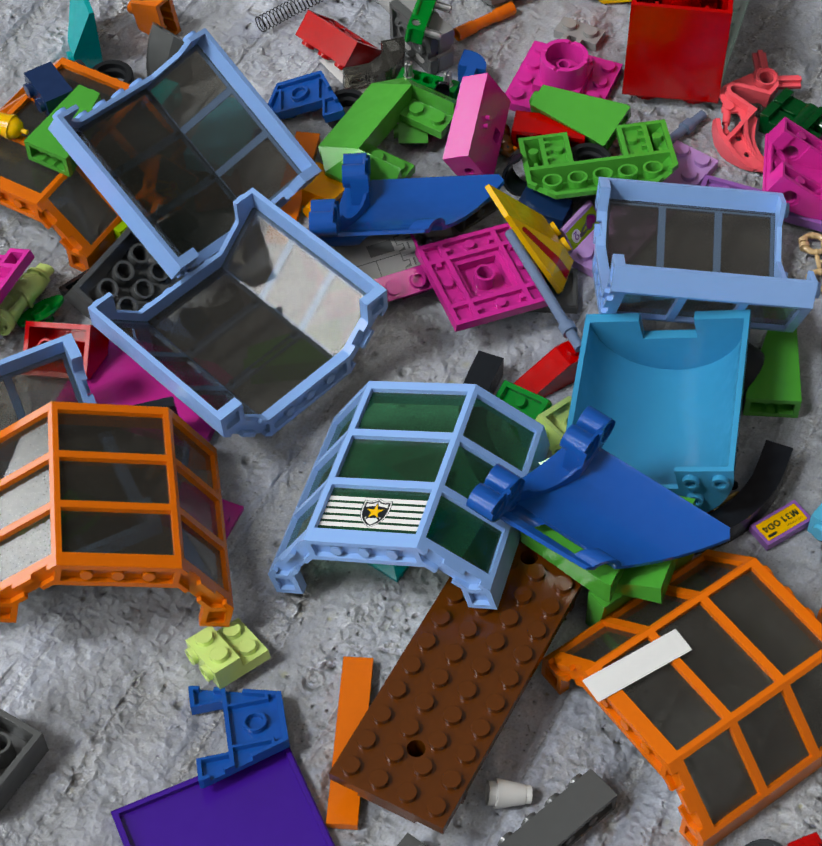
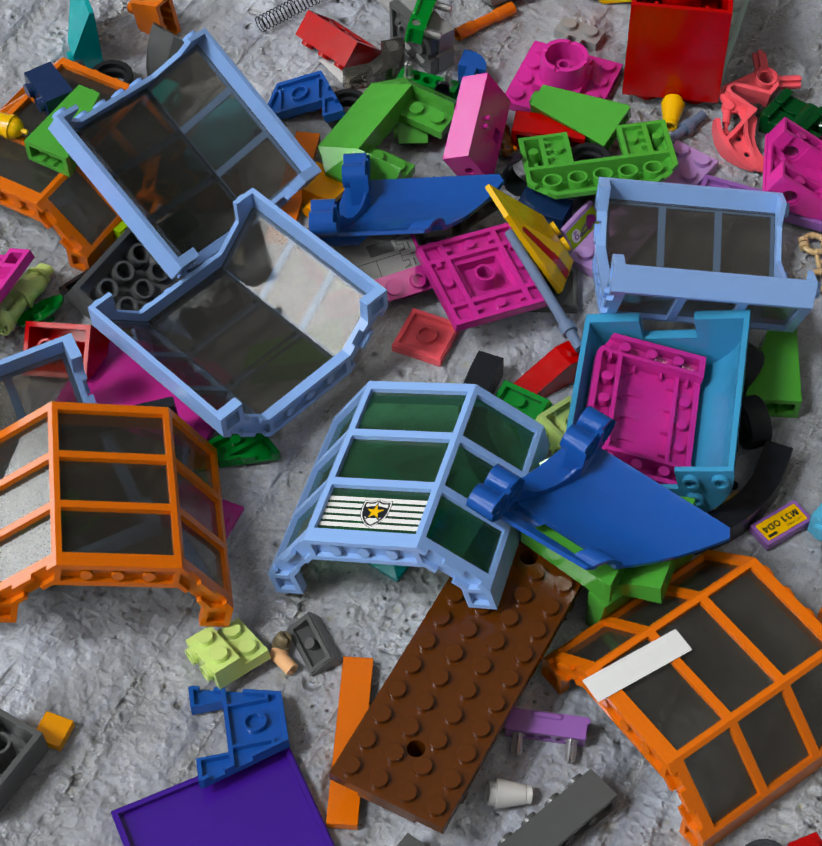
(55, 730): none -> light orange tile
(244, 450): none -> green wing
(280, 653): none -> arm
(315, 644): none -> dark grey slope
(425, 337): none -> coral tile
(547, 728): none -> medium lavender piece
(652, 399): none -> dark pink slope
(672, 109): none -> yellow cone
(754, 423): none -> black tyre

